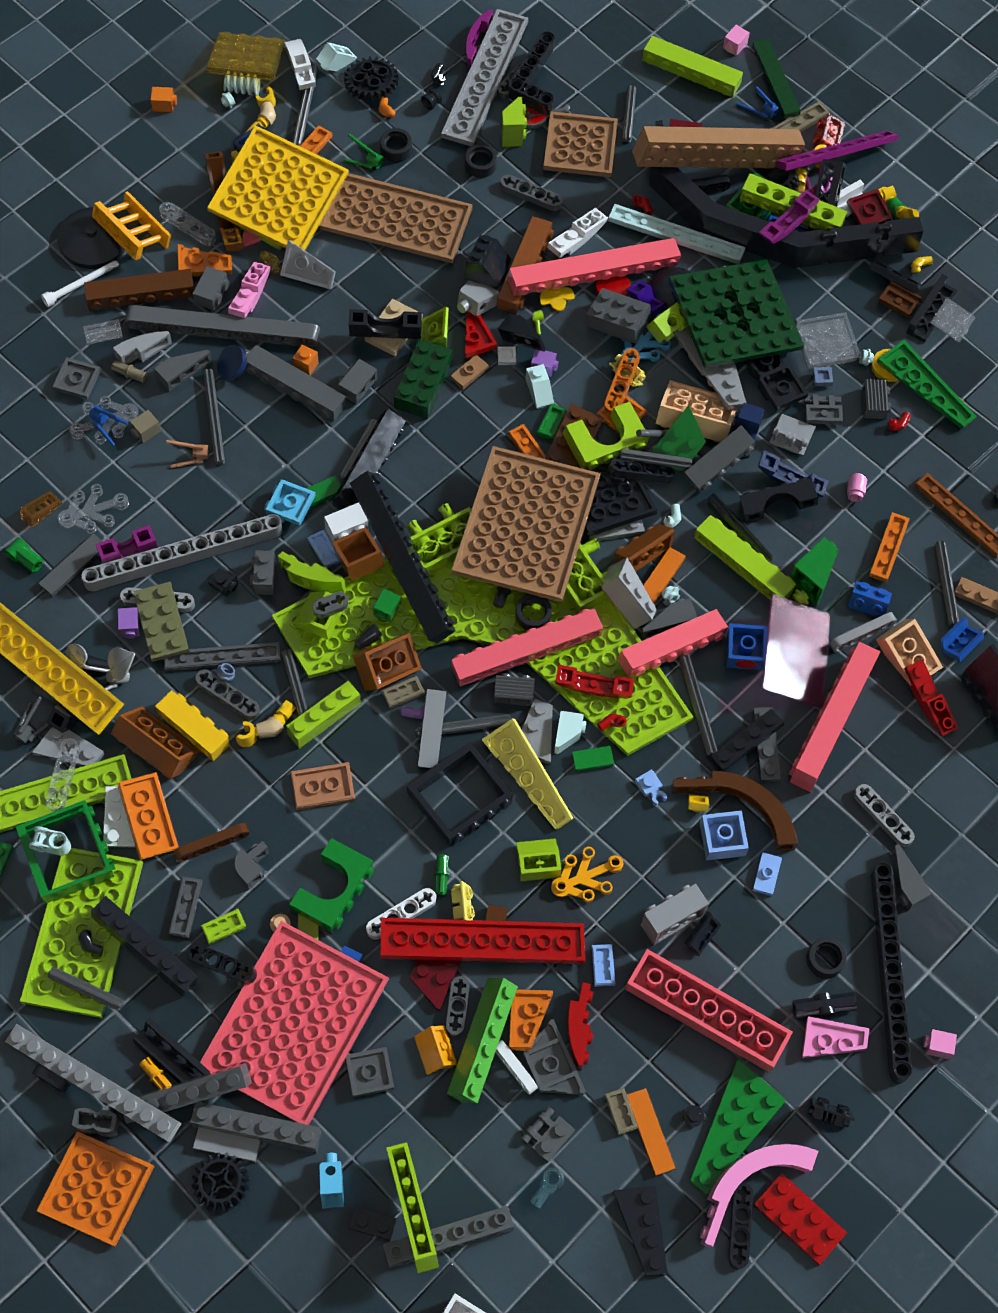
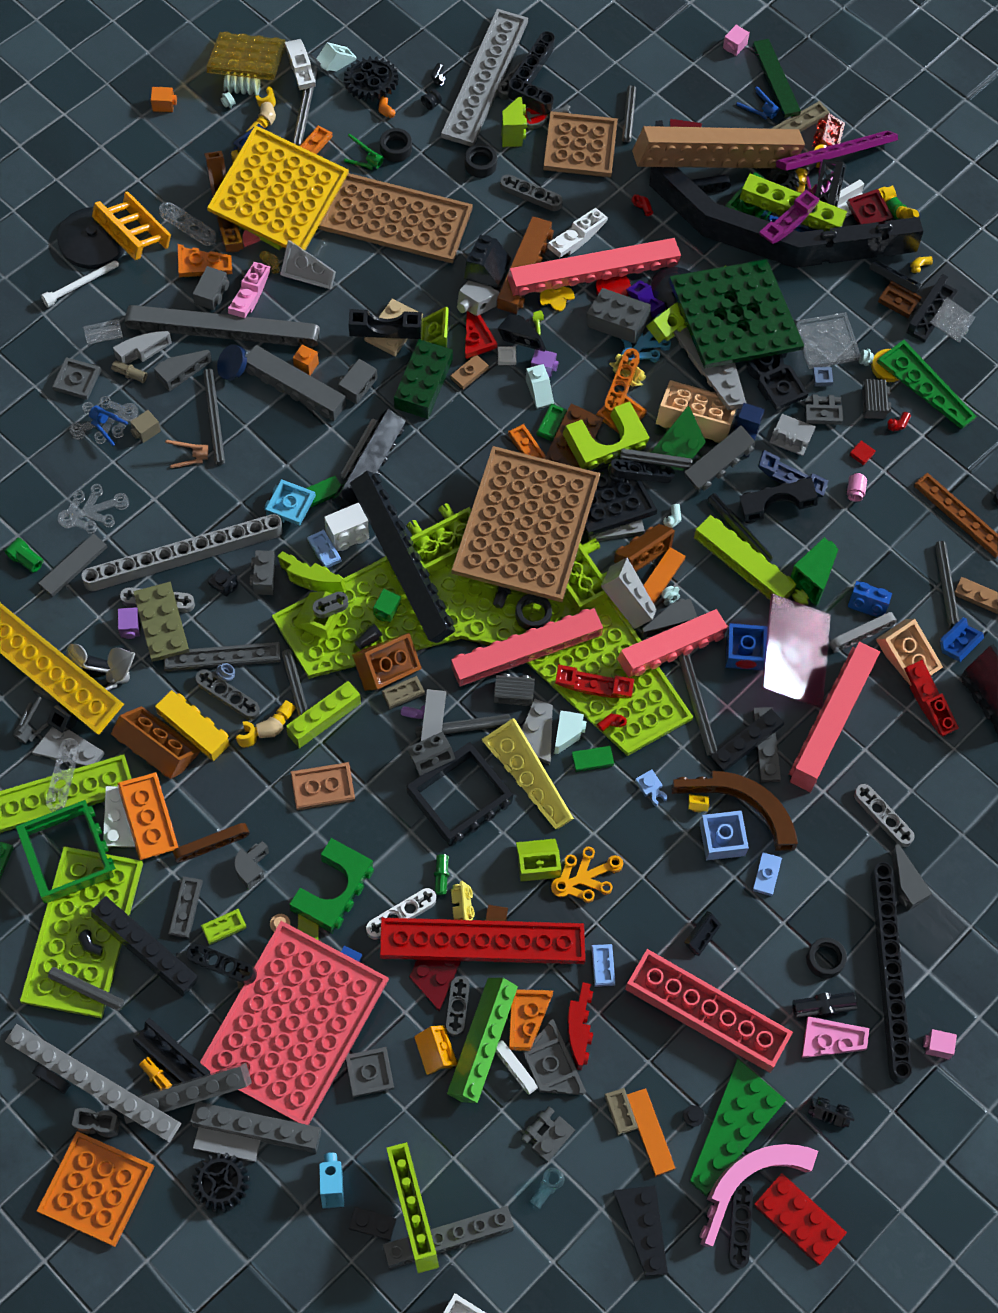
(32, 517): clear orange slope -> none
(46, 840): light aqua piece -> none
(139, 289): reddish brown brick -> none
(141, 541): magenta arch -> none
(358, 554): dark orange piece -> none
(431, 753): none -> dark grey brick
(480, 25): magenta slope -> none
(651, 433): dark grey bar -> none
(674, 913): light grey brick -> none
(683, 236): light aqua plate -> none
(692, 66): lime brick -> none
(862, 453): none -> red tile
(889, 547): orange plate -> none

